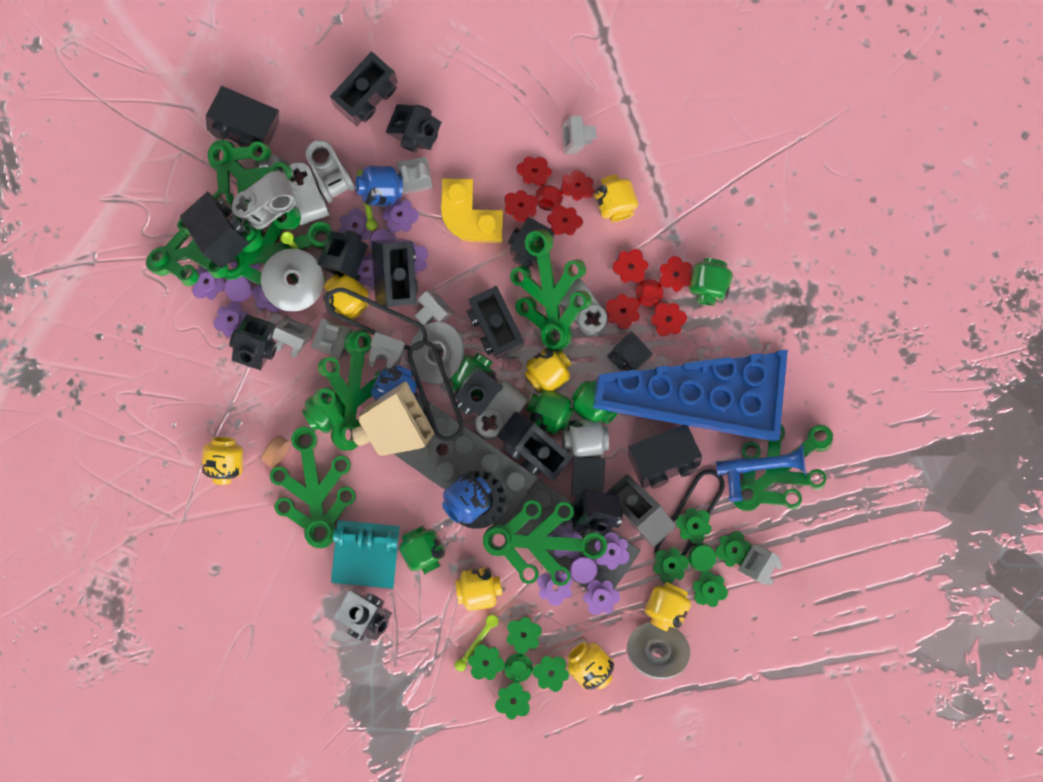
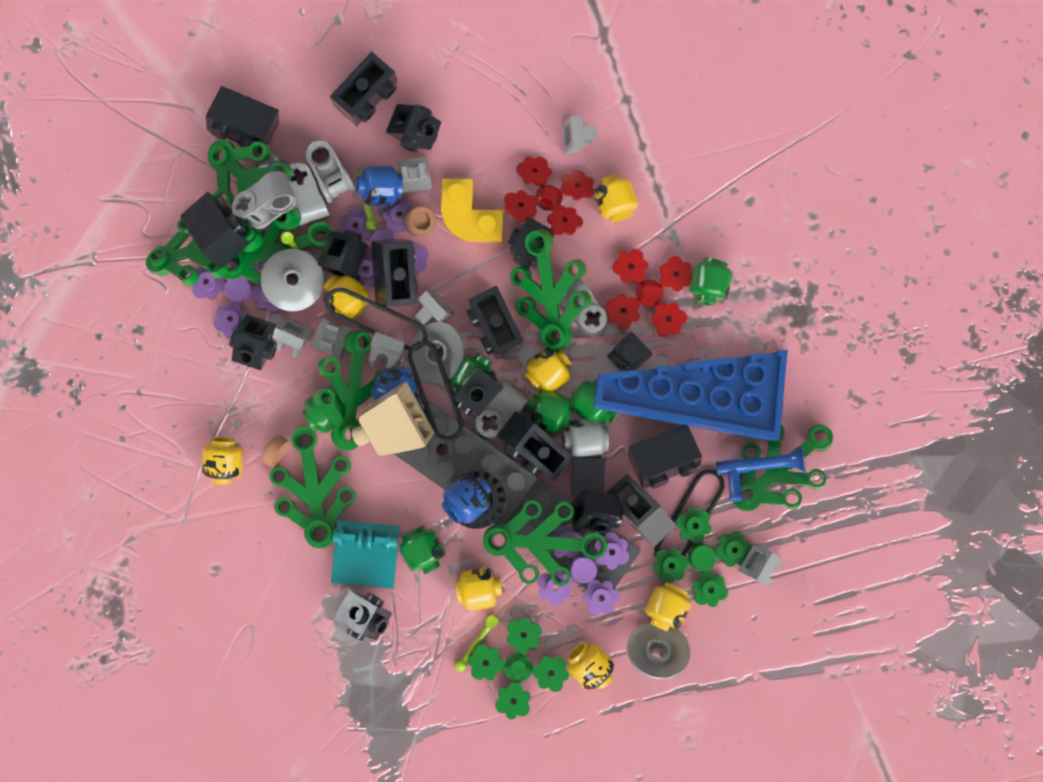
(419, 220): none -> nougat tile

